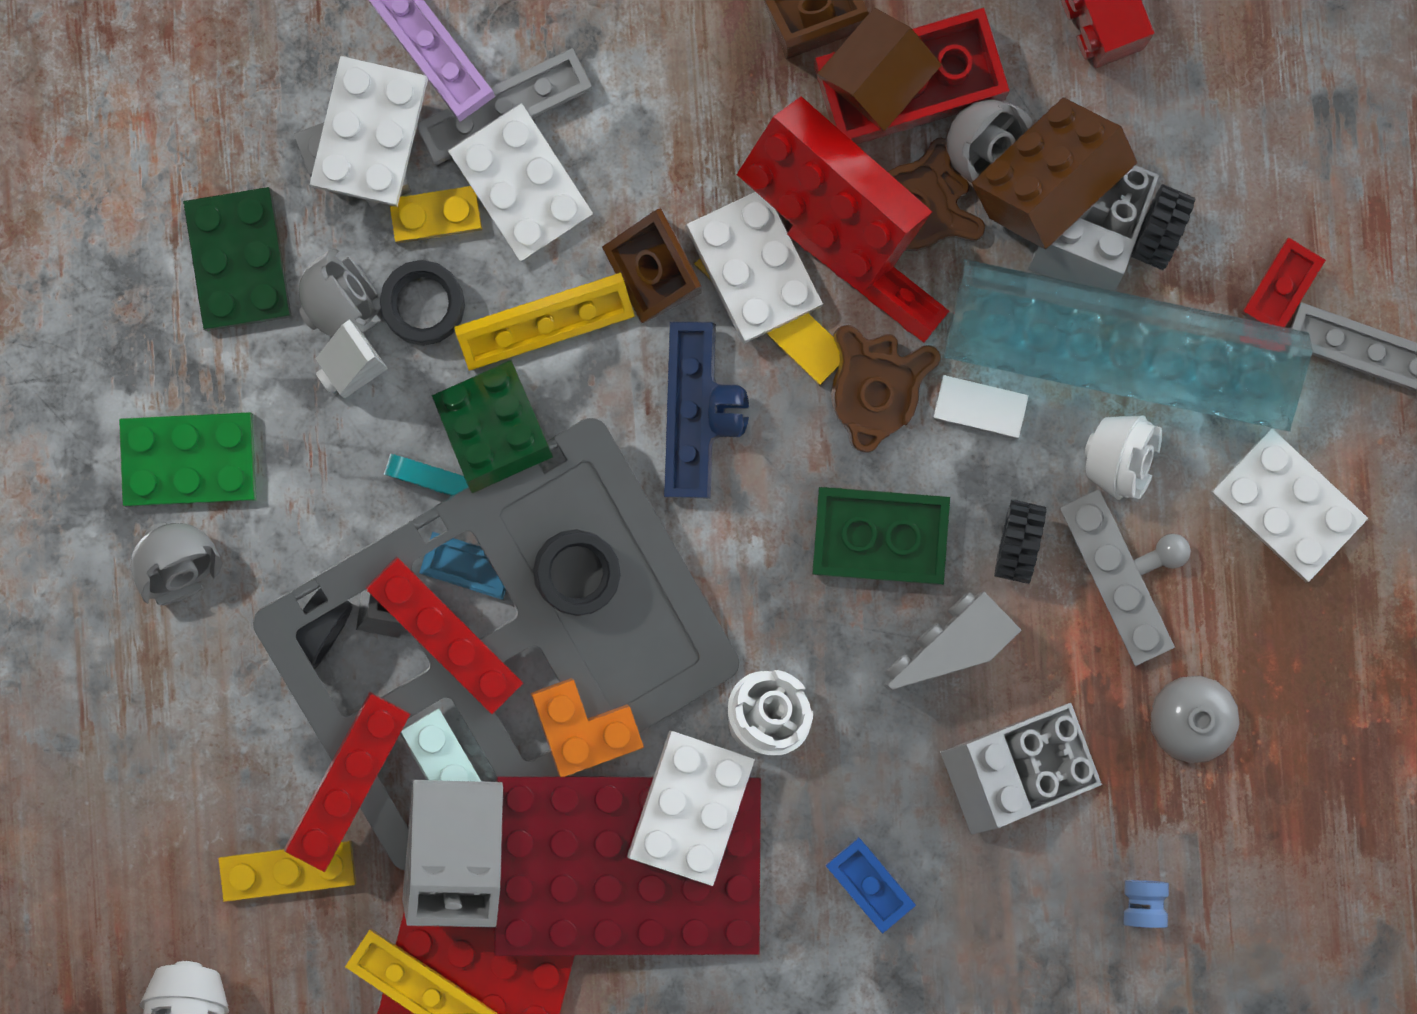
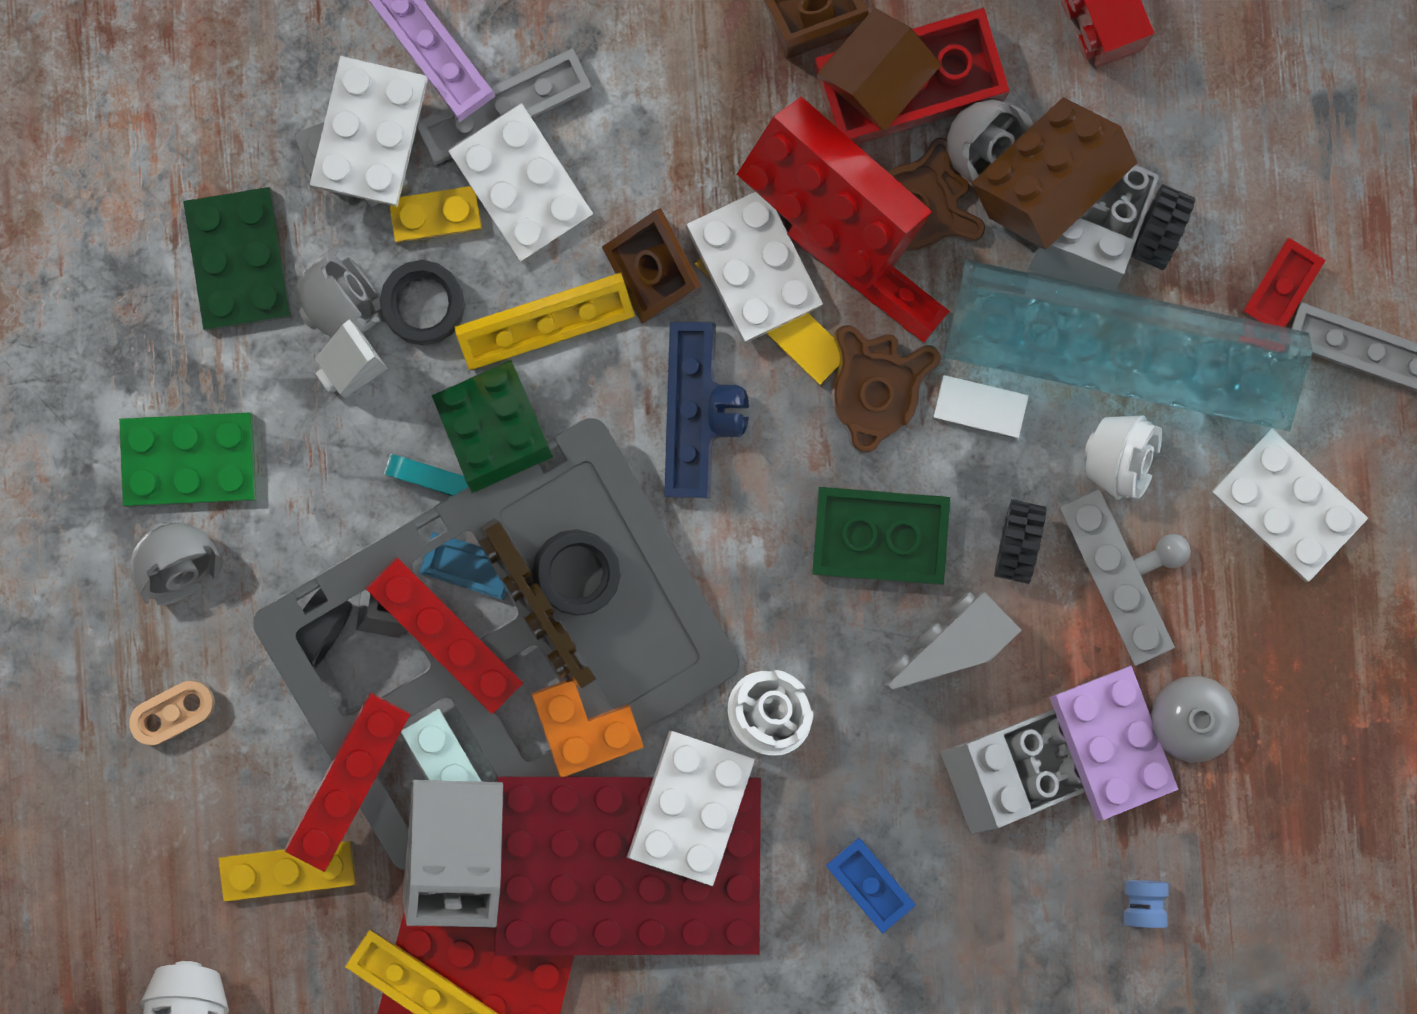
(173, 712): none -> light nougat plate
(540, 621): none -> dark brown wing
(1113, 743): none -> lavender plate

